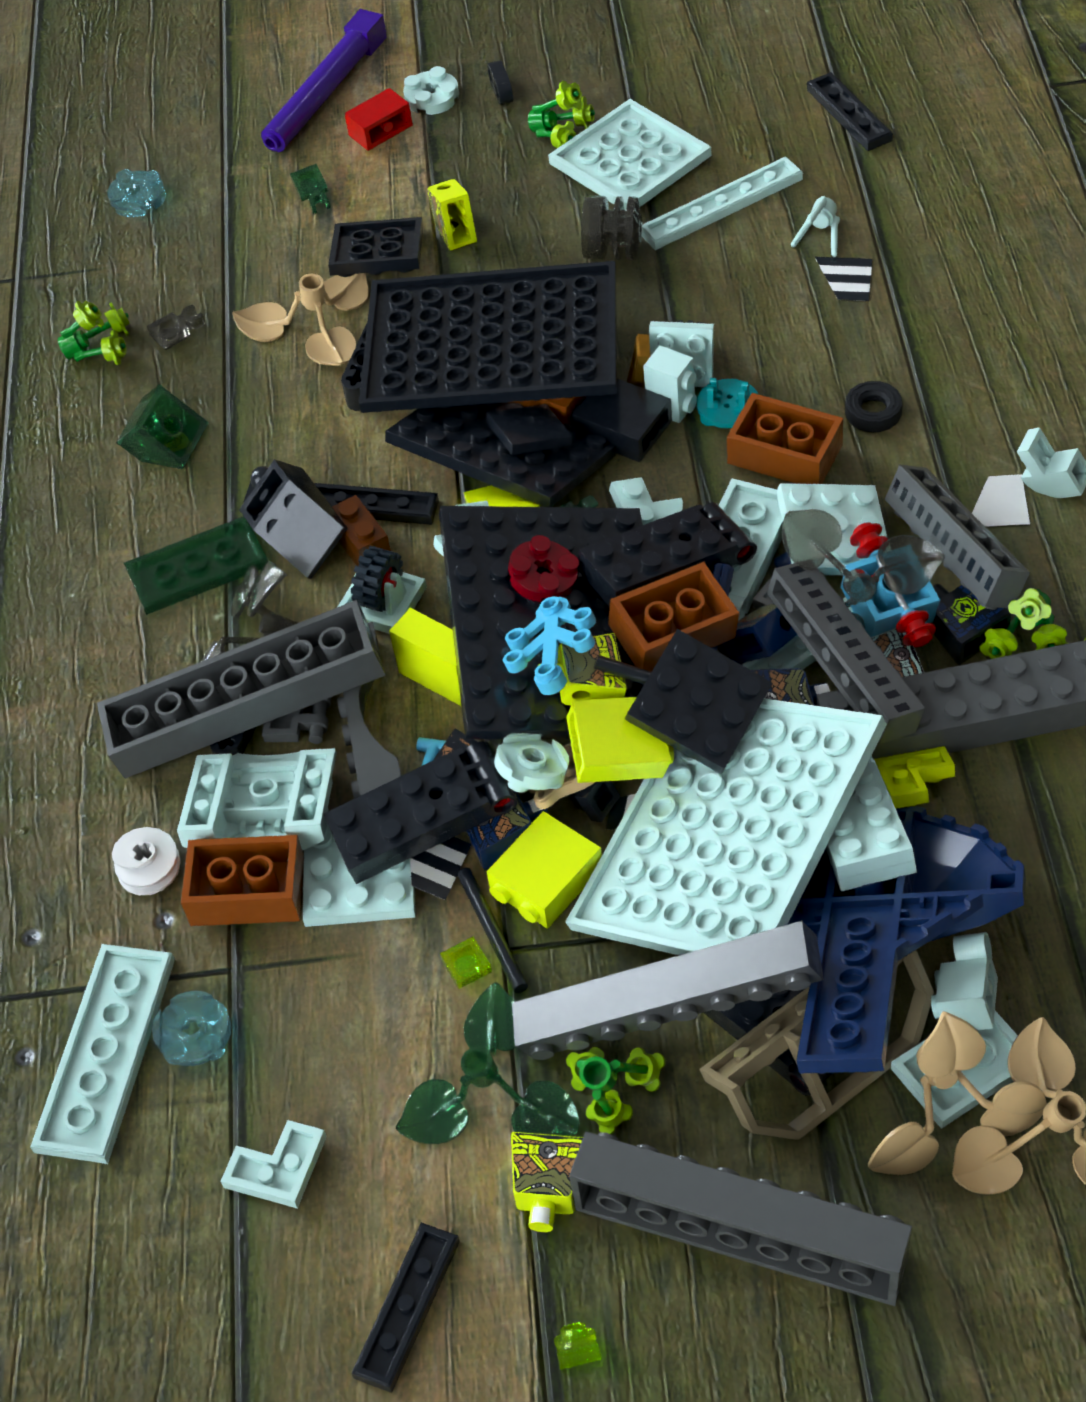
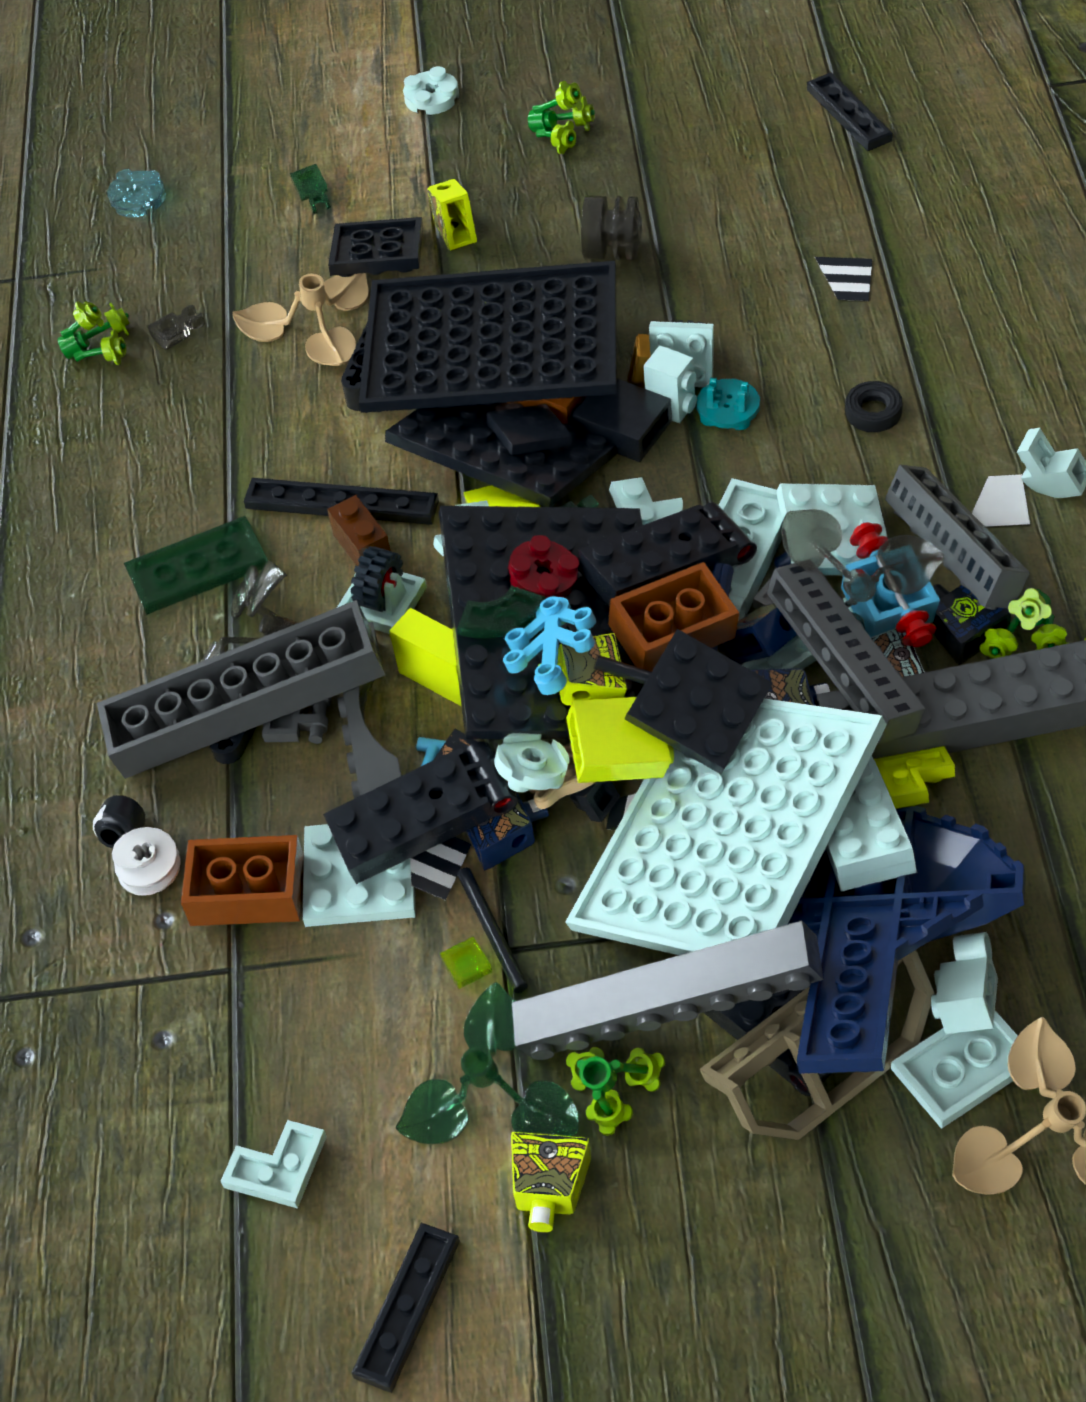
(103, 1054): light aqua tile -> none
(117, 817): none -> black head
(162, 430): clear green slope -> none
(201, 1046): clear light blue plate -> none
(259, 796): light aqua slope -> none
(292, 515): slope -> none
(362, 37): dark purple brick -> none
(378, 119): red brick -> none
(499, 616): none -> clear green tile
(500, 82): black beam -> none
(543, 870): neon yellow brick -> none
(576, 1345): clear neon green plate -> none
(630, 154): light aqua plate -> none
(721, 203): light aqua tile -> none
(741, 1217): dark grey brick -> none
(784, 440): dark orange brick -> none
(821, 216): light aqua plant -> none
(942, 1058): tan plant -> none

